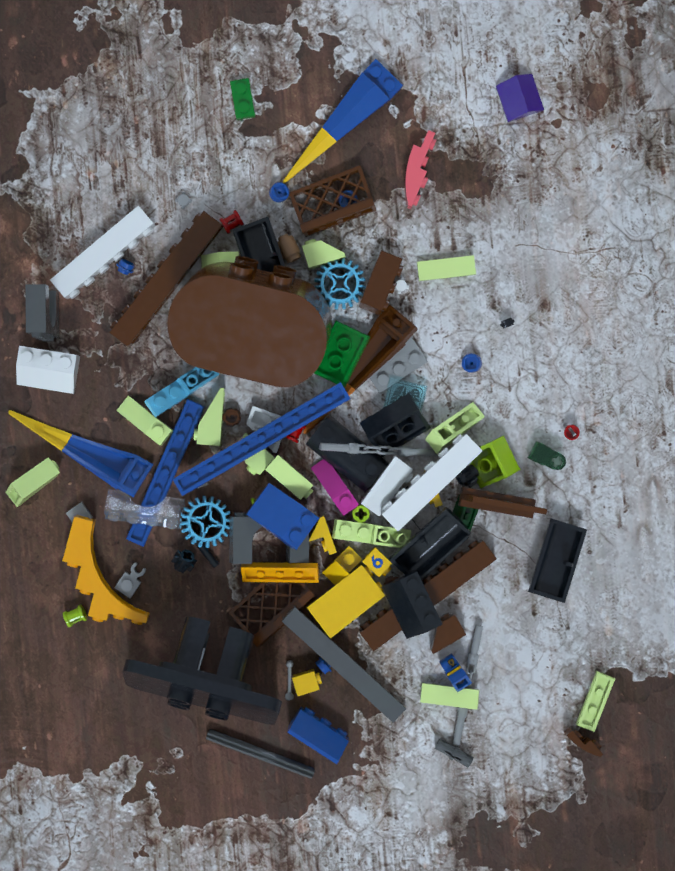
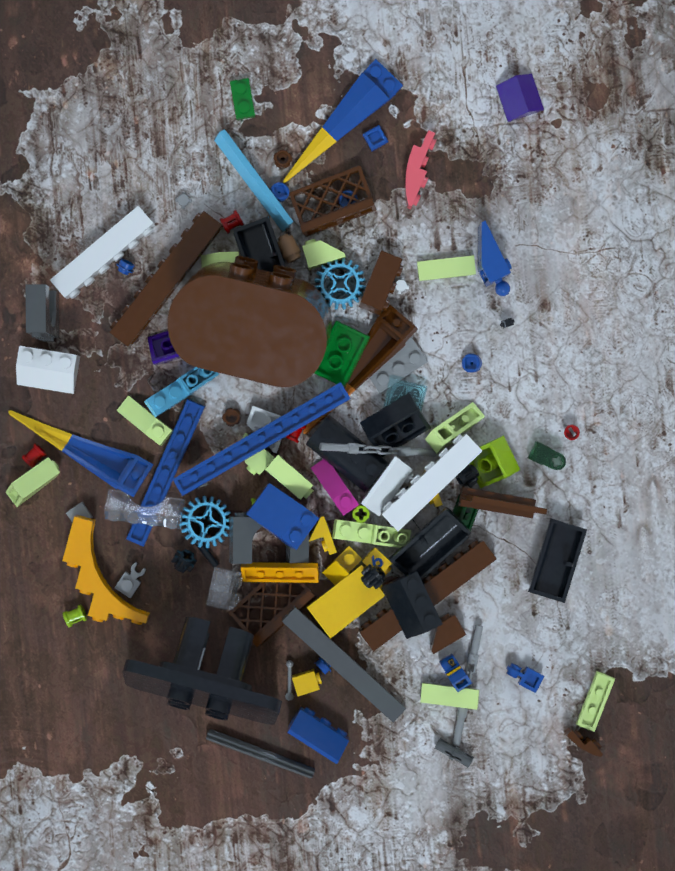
(34, 455): none -> red bush
(161, 348): none -> dark purple slope
(210, 426): yellowish green slope -> none
(224, 588): none -> clear brick
(253, 180): none -> medium azure tile
(282, 153): none -> reddish brown plate
(373, 576): none -> black gear
(375, 138): none -> blue tile
(491, 263): none -> blue slope
(529, 678): none -> blue plate

